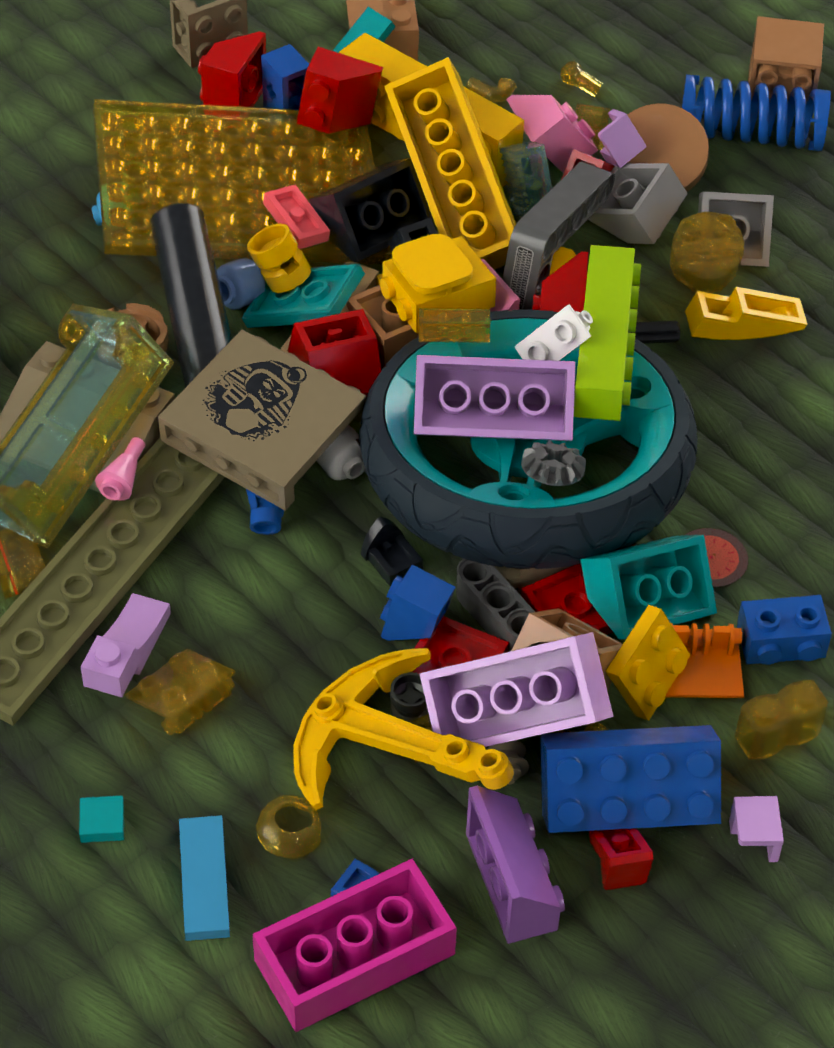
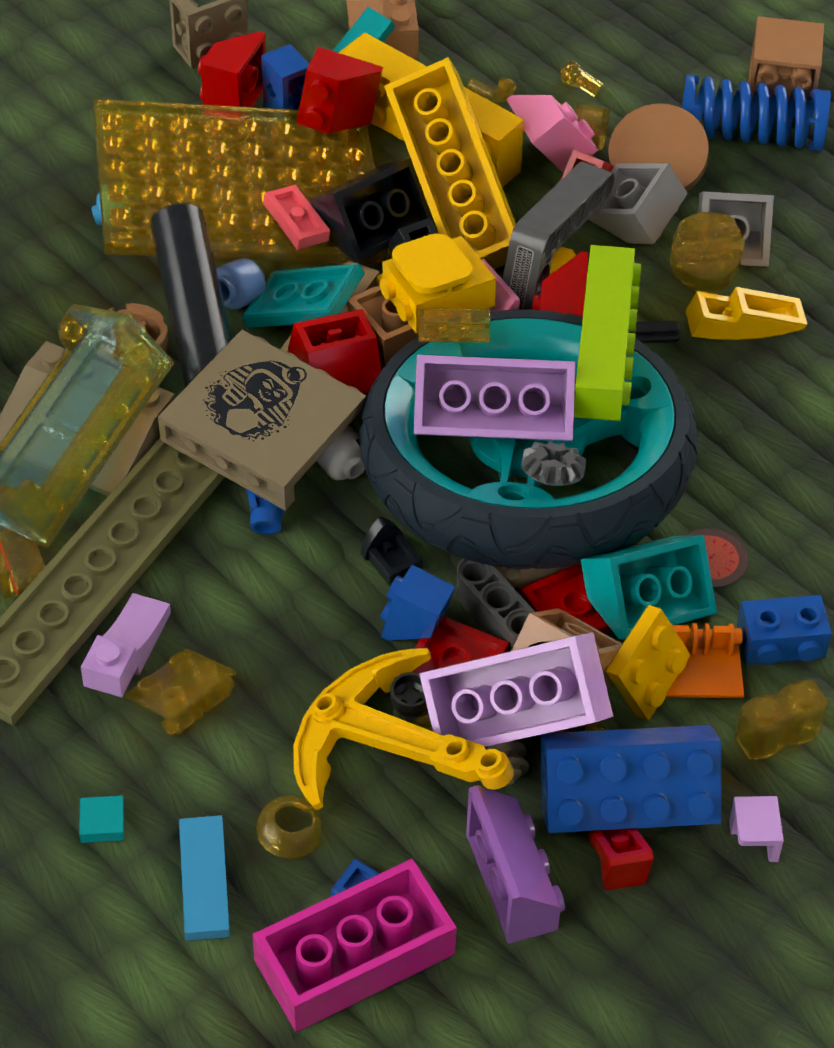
(118, 477): bright pink cone -> none
(279, 258): yellow wheel -> none
(526, 175): clear light blue brick -> none
(556, 336): white hinge -> none
(620, 140): lavender panel -> none

